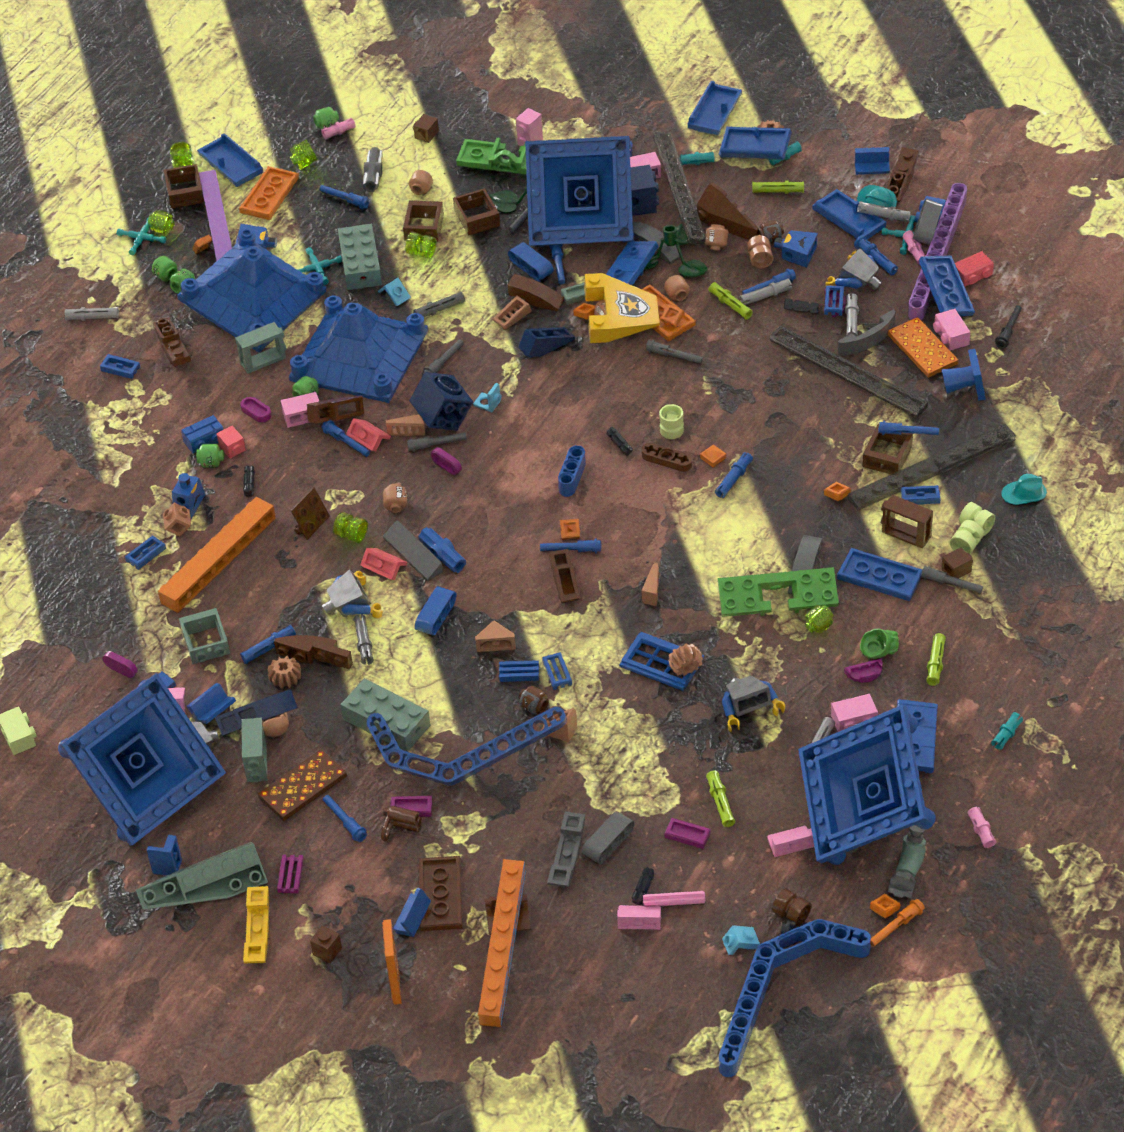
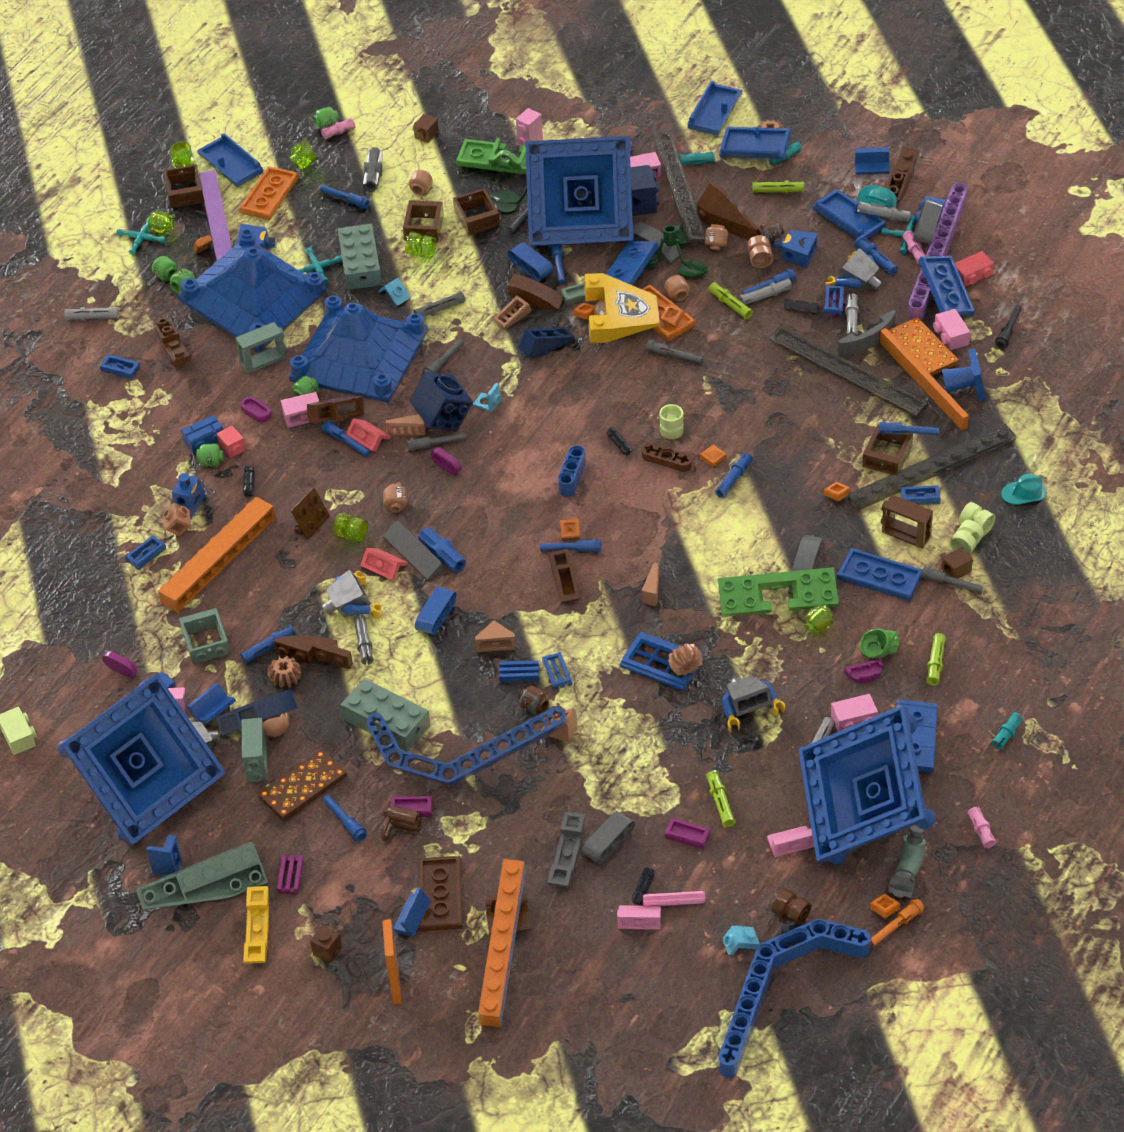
(924, 379): none -> orange tile

